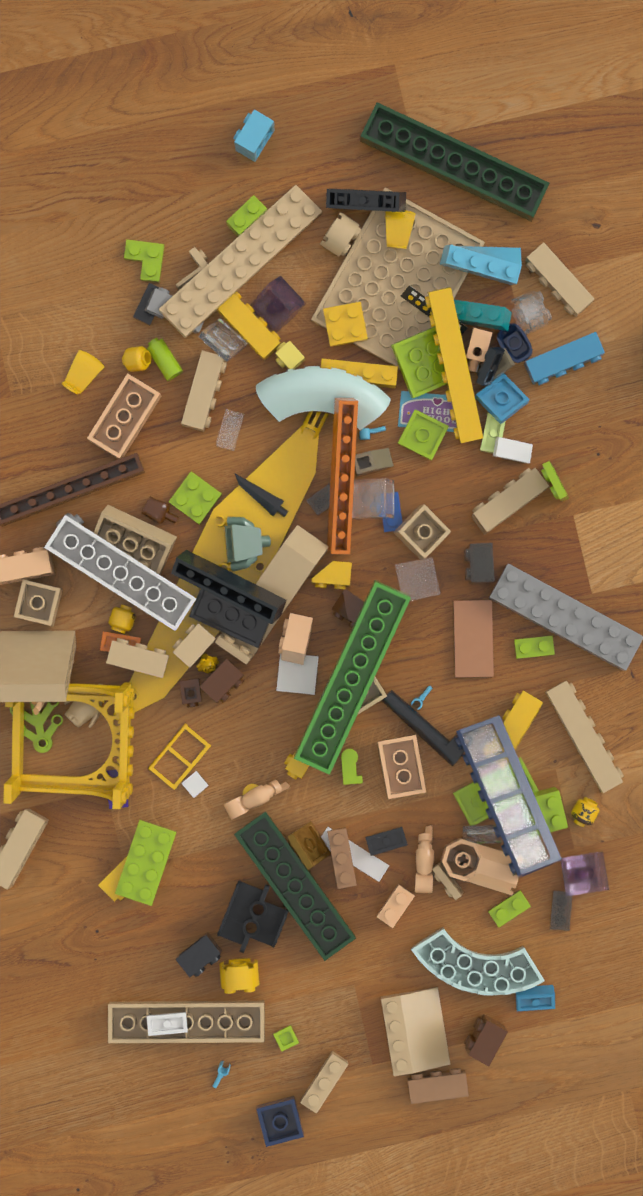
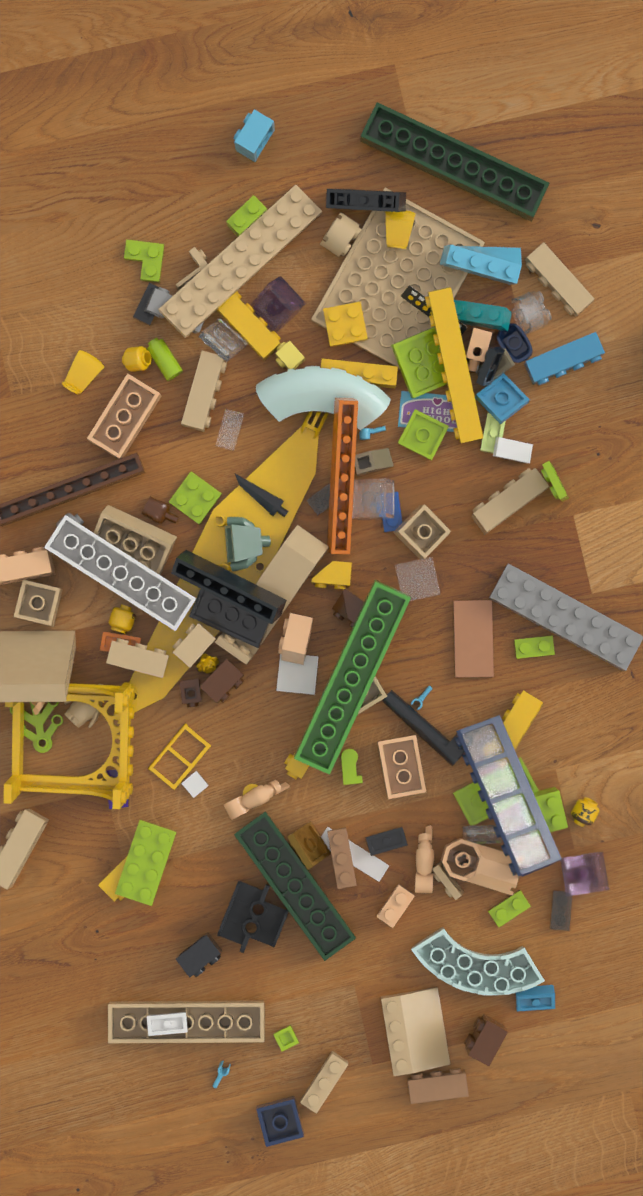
(239, 975): yellow brick -> none
(480, 563): clear smoke brick -> none
(584, 736): tan brick -> none

